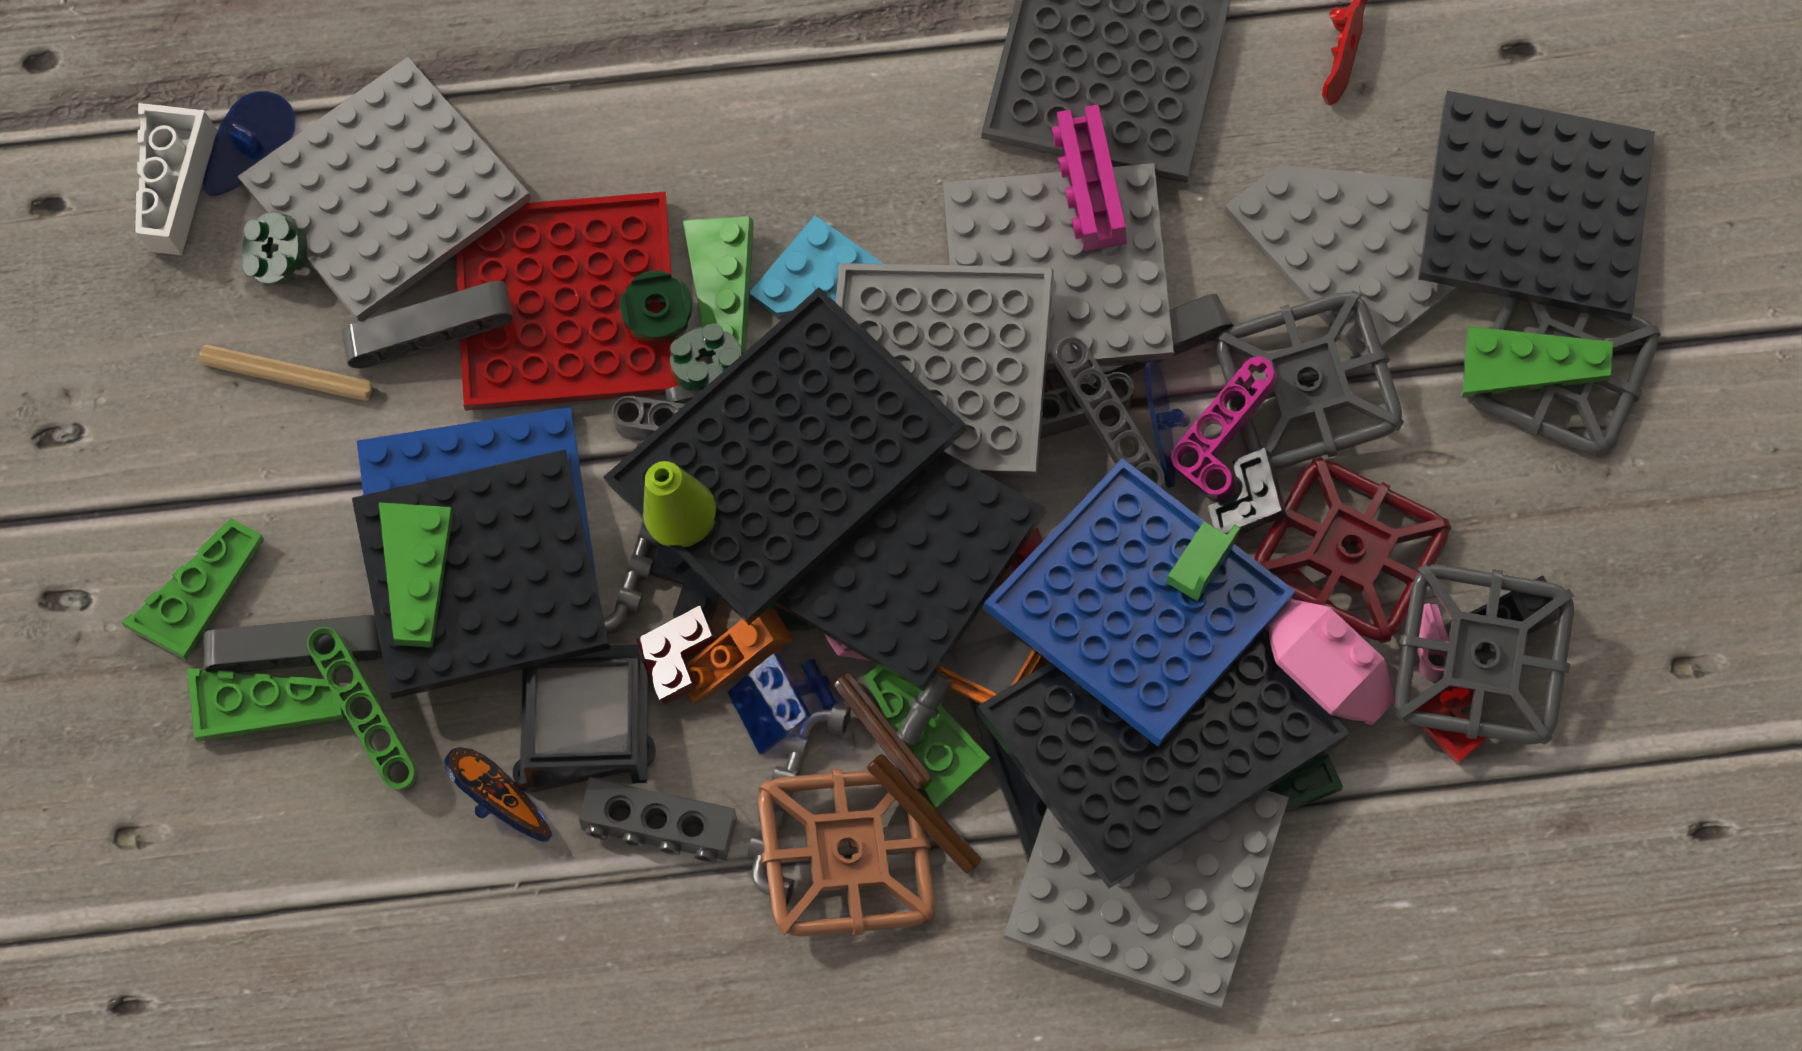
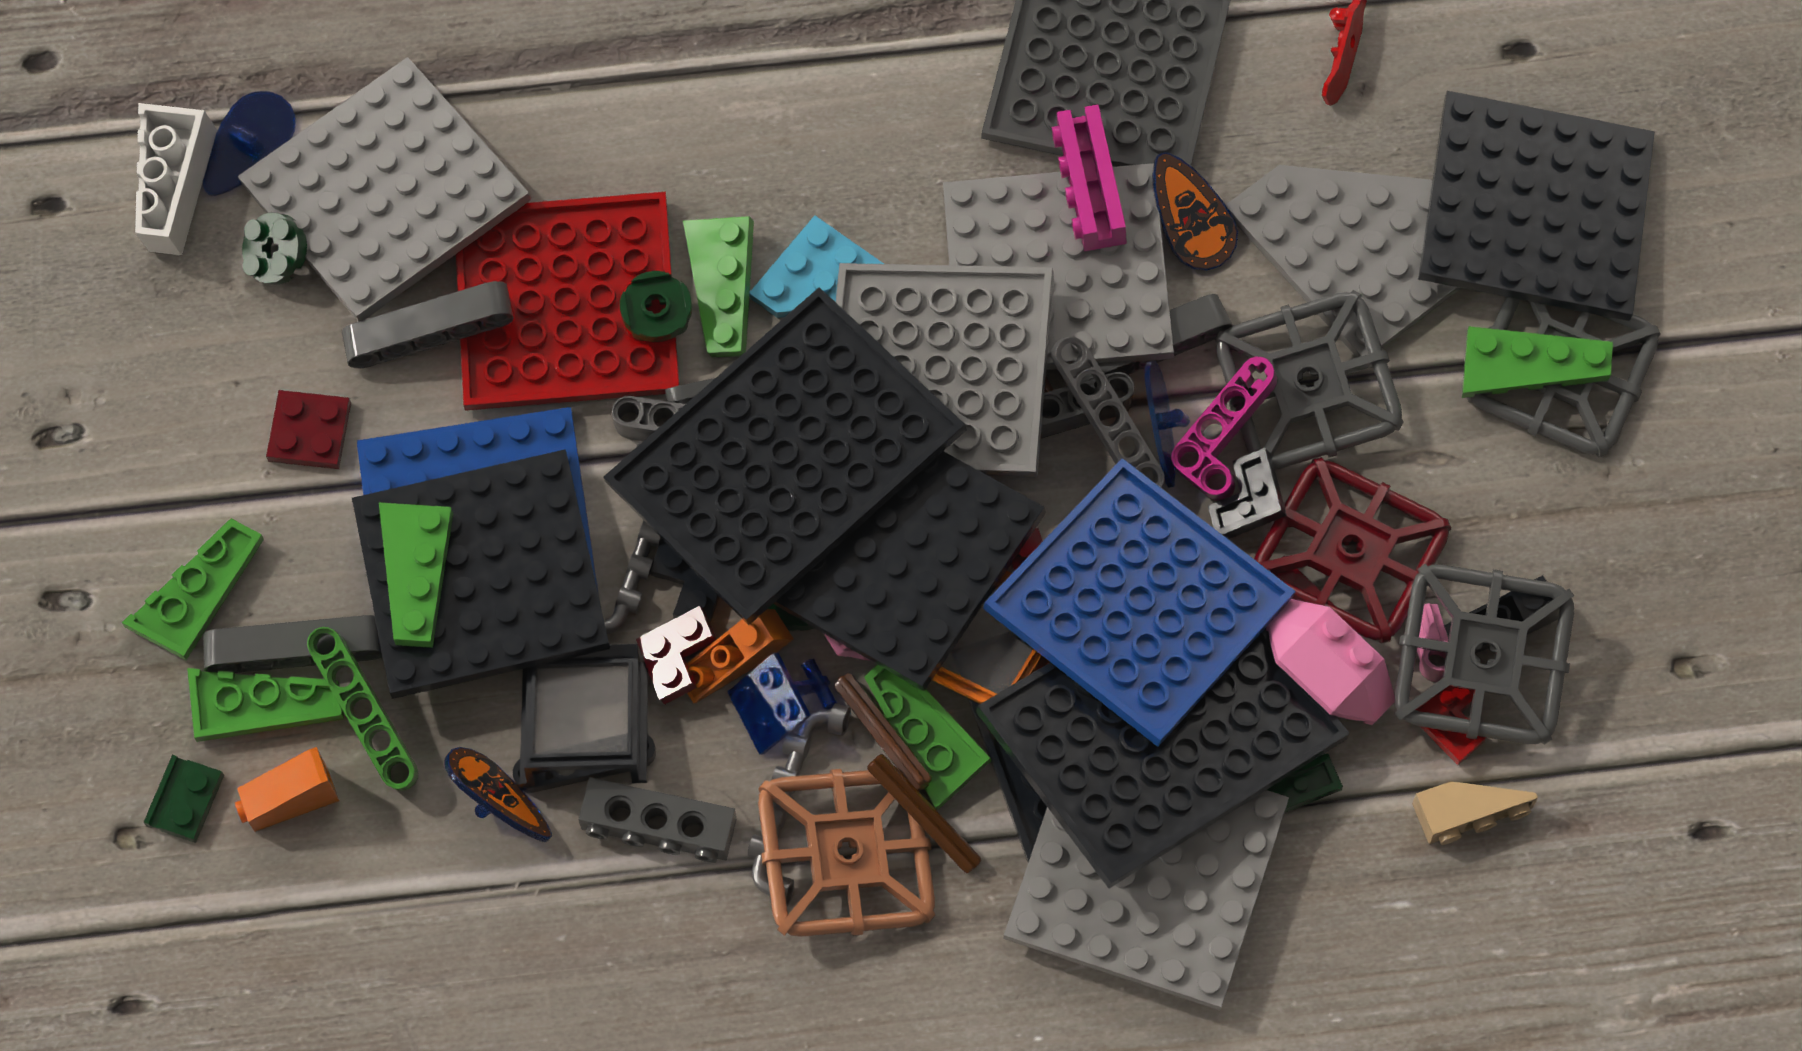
(184, 798): none -> dark green plate
(286, 372): tan axle -> none
(287, 791): none -> orange slope
(308, 429): none -> dark red plate
(676, 506): lime cone -> none
(699, 343): plate -> none
(924, 708): dark grey pin -> none
(1192, 215): none -> shield
(1202, 559): bright green panel -> none
(1460, 807): none -> tan slope

